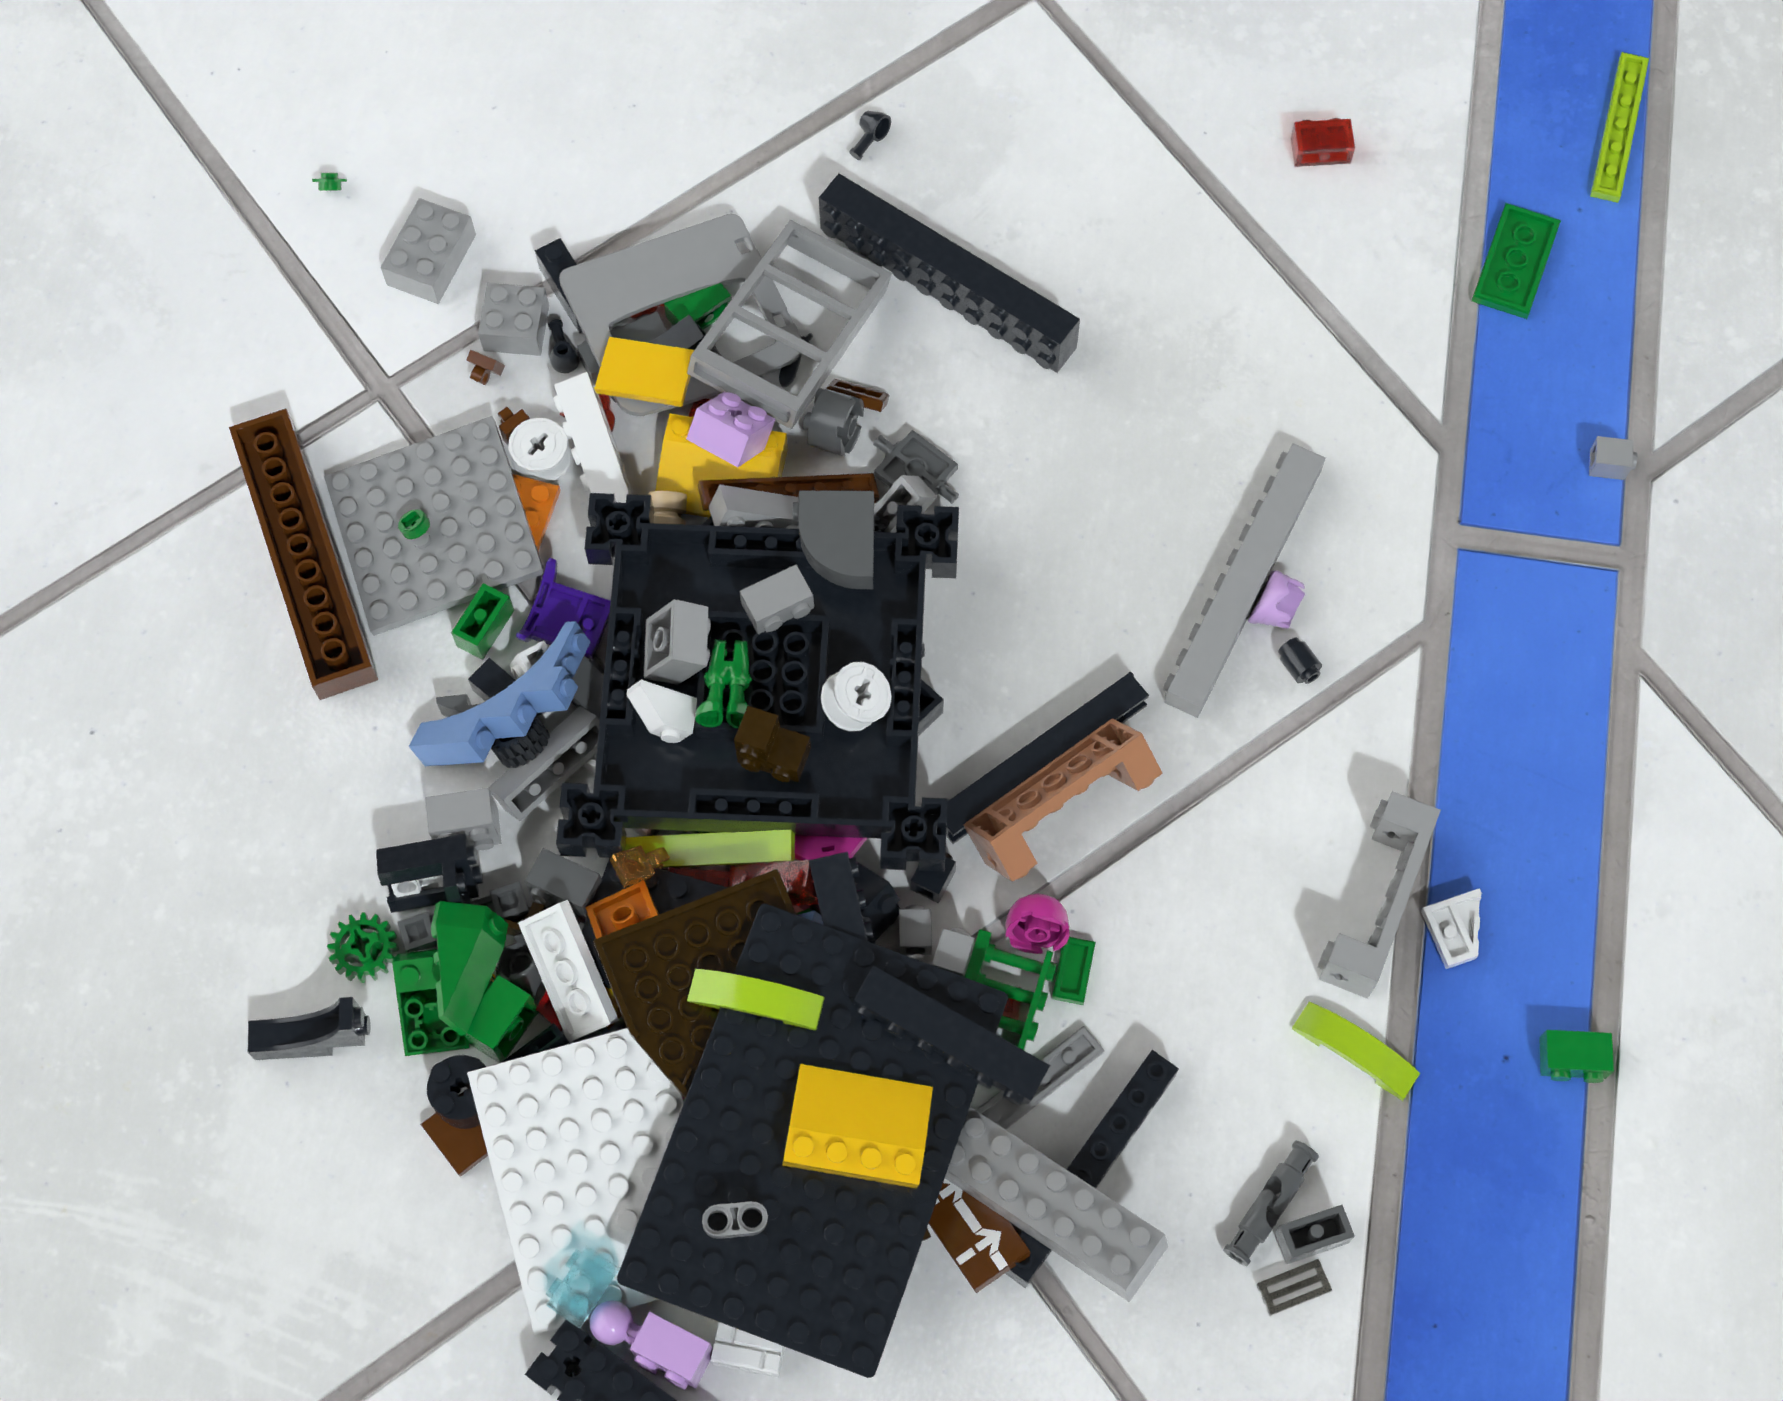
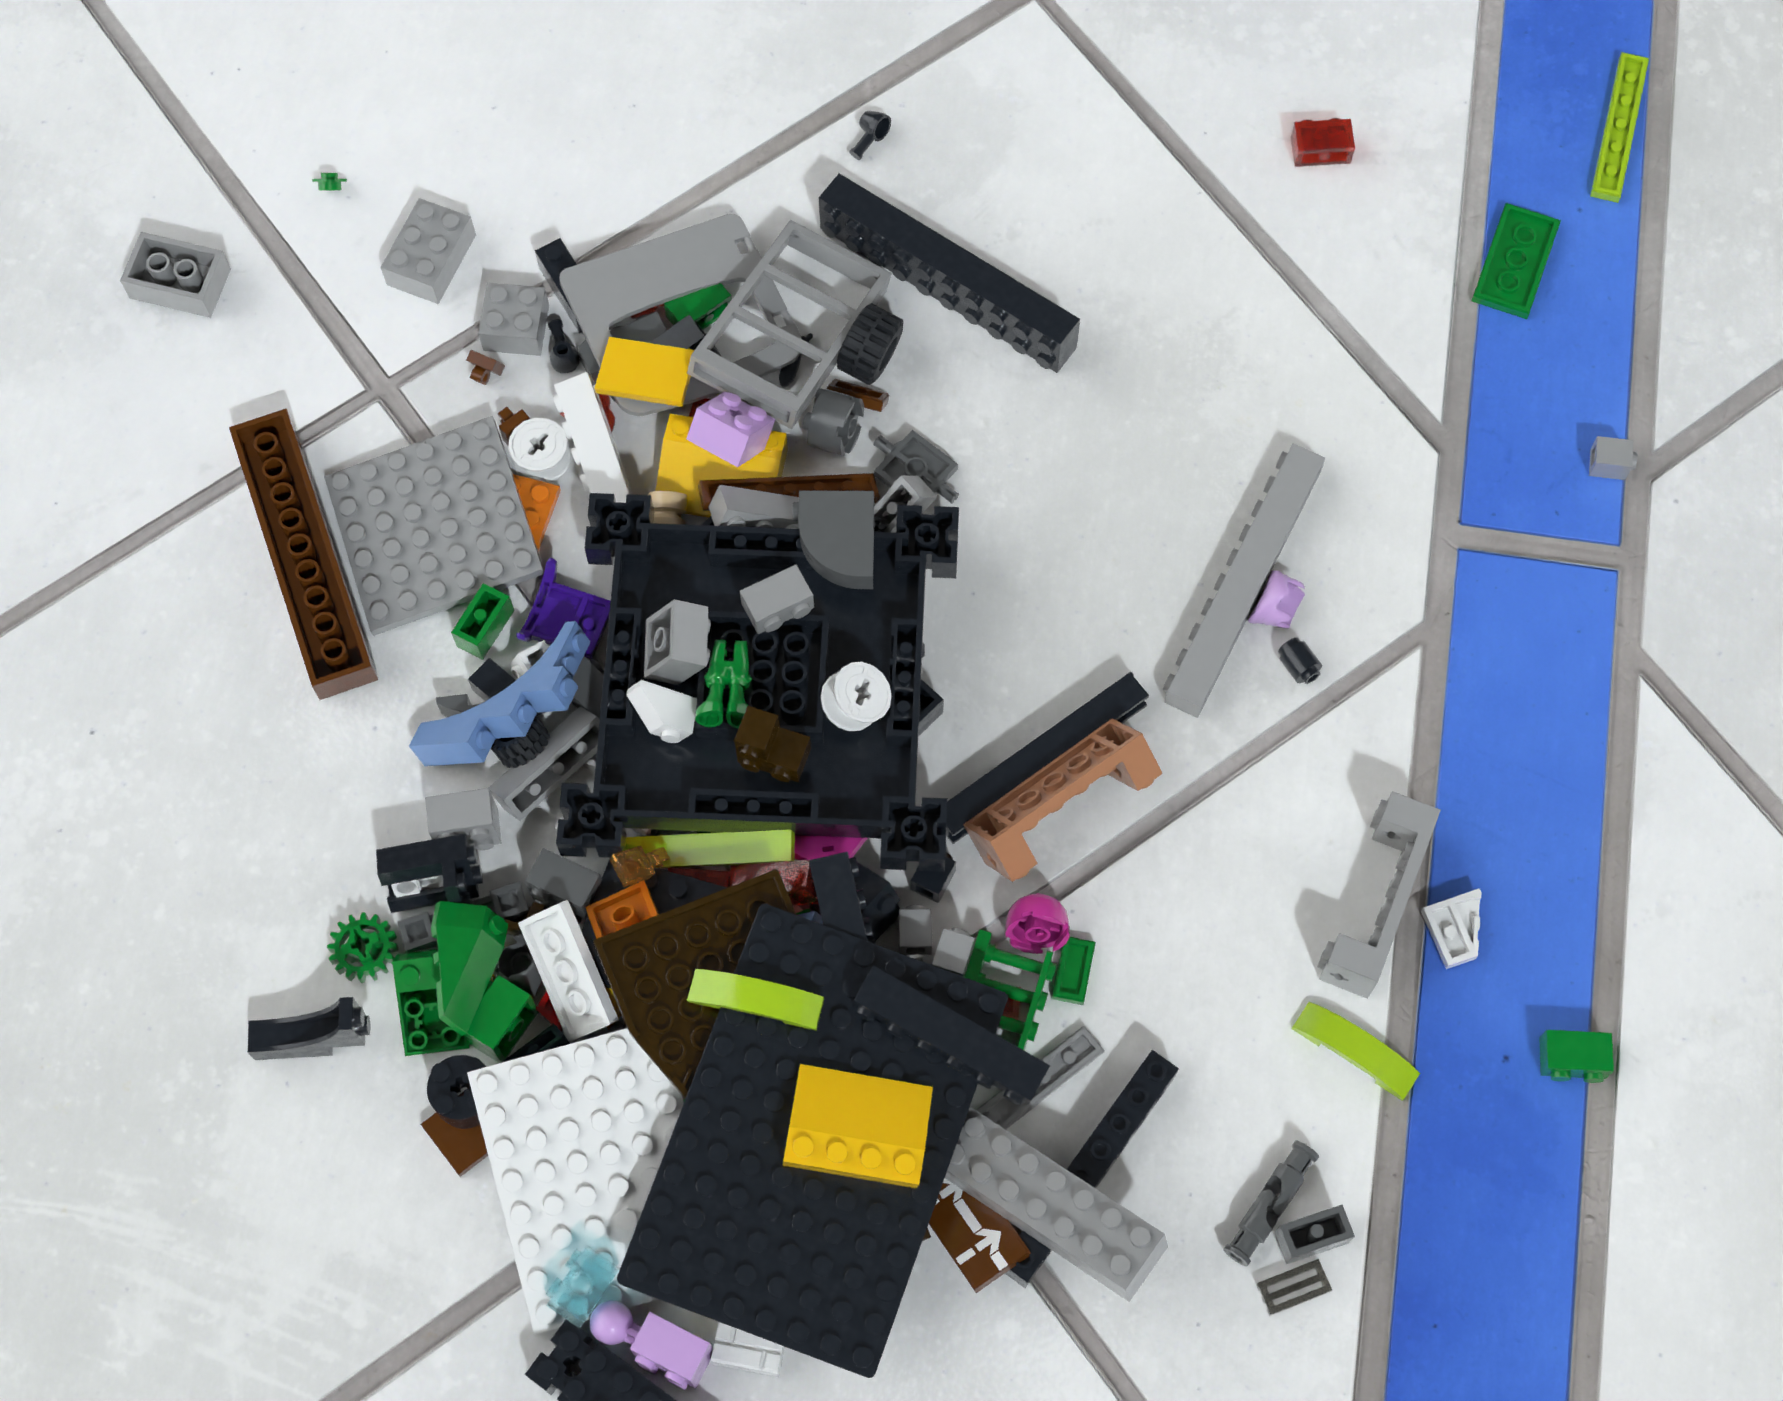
(175, 274): none -> light grey brick
(414, 524): green tile -> none
(734, 1215): light grey beam -> none
(870, 344): none -> black tyre

